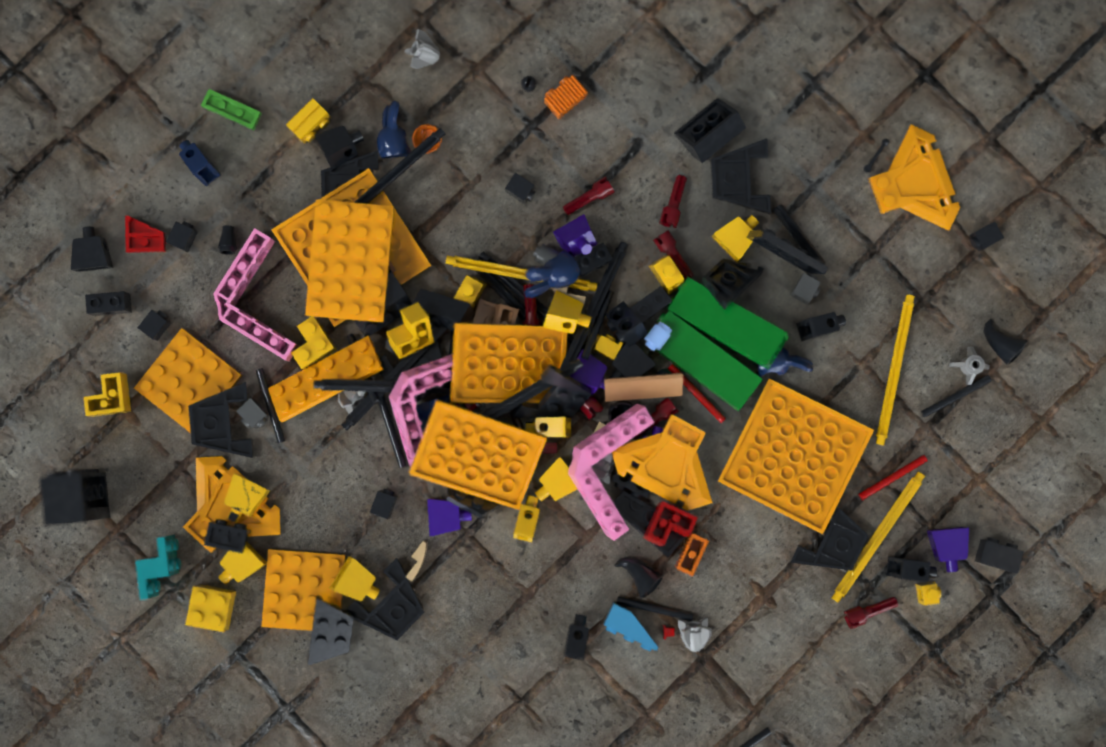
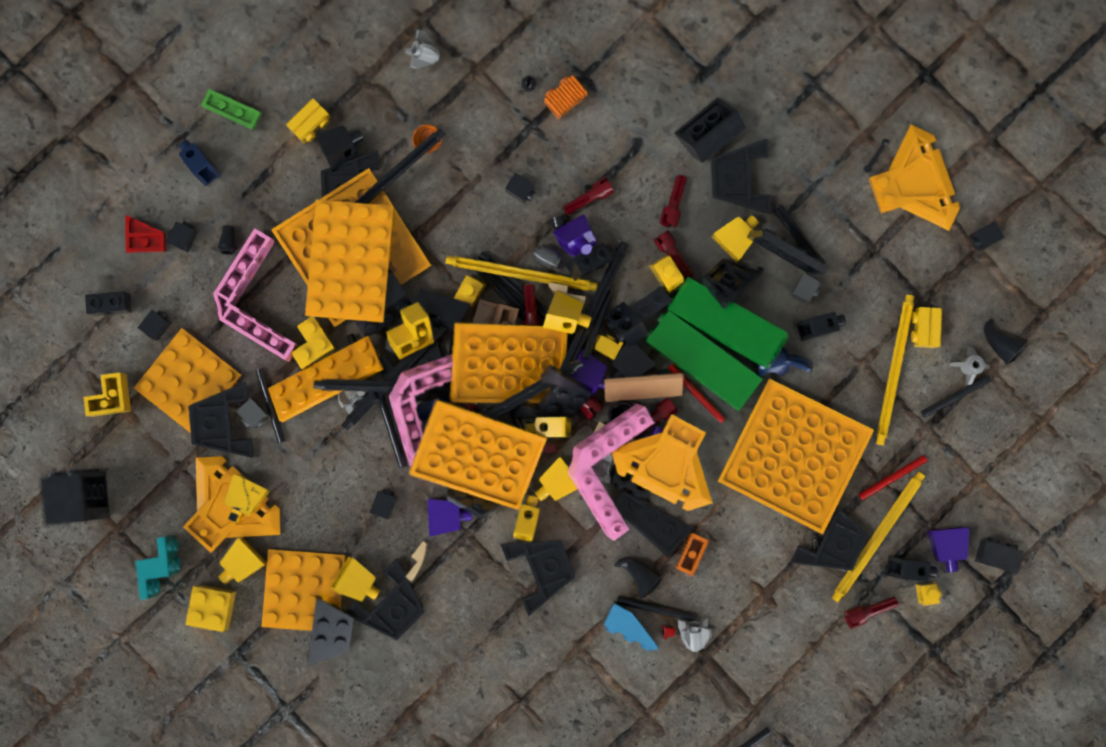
(90, 252): black torso -> none
(226, 536): black bracket -> none
(392, 138): dark blue piece -> none
(549, 567): none -> black wing
(556, 273): dark blue piece -> none
(558, 222): none -> black hinge
(576, 648): black torso -> none
(657, 336): light blue brick -> none
(668, 519): red brick -> none
(927, 327): none -> yellow brick

